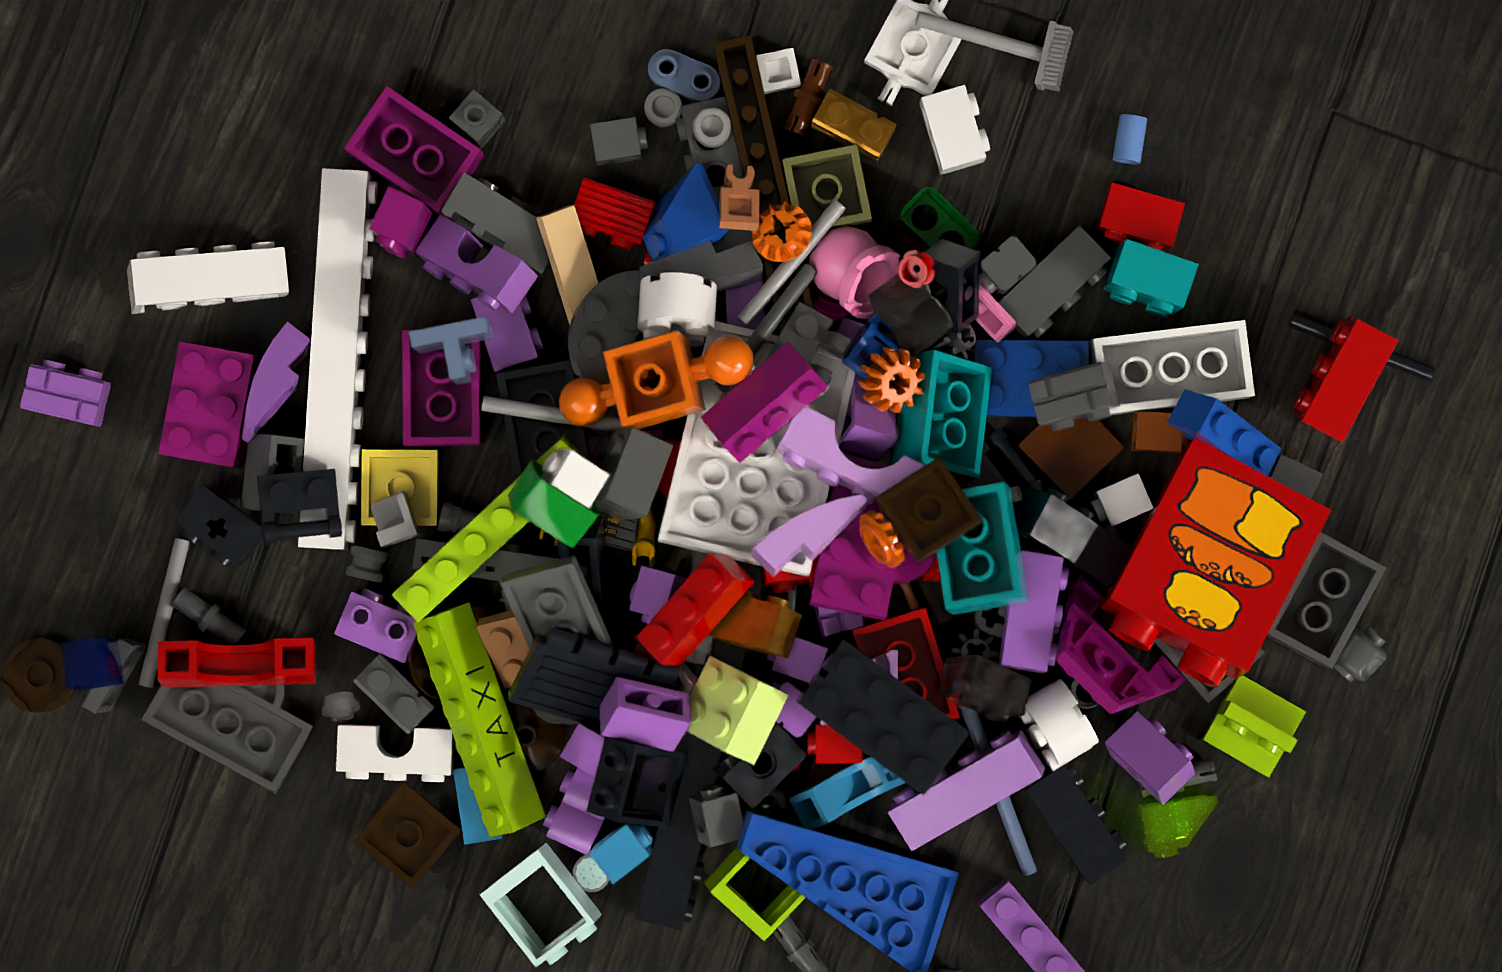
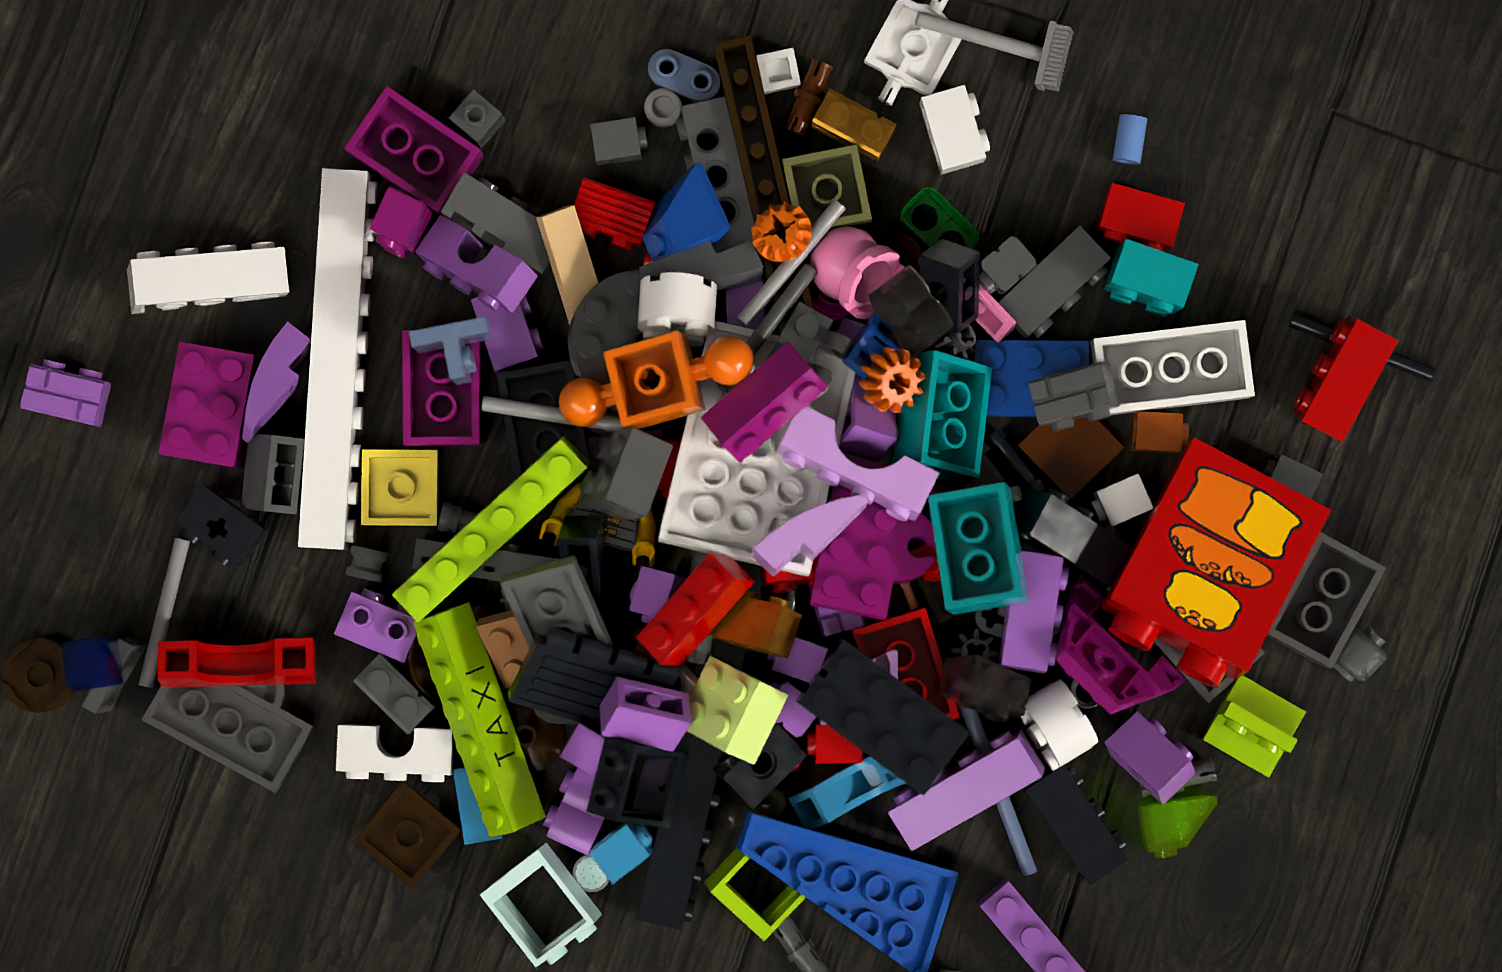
(209, 617): dark grey pin -> none
(295, 493): black plate -> none
(340, 706): clear plate -> none
(394, 519): light grey panel -> none
(549, 507): green piece -> none
(573, 476): white brick -> none
(712, 127): light grey tile -> none
(716, 815): dark grey brick -> none
(738, 202): nougat plate -> none
(881, 539): orange gear -> none
(909, 275): red plate -> none
(928, 510): dark brown tile -> none
(1224, 430): blue brick -> none

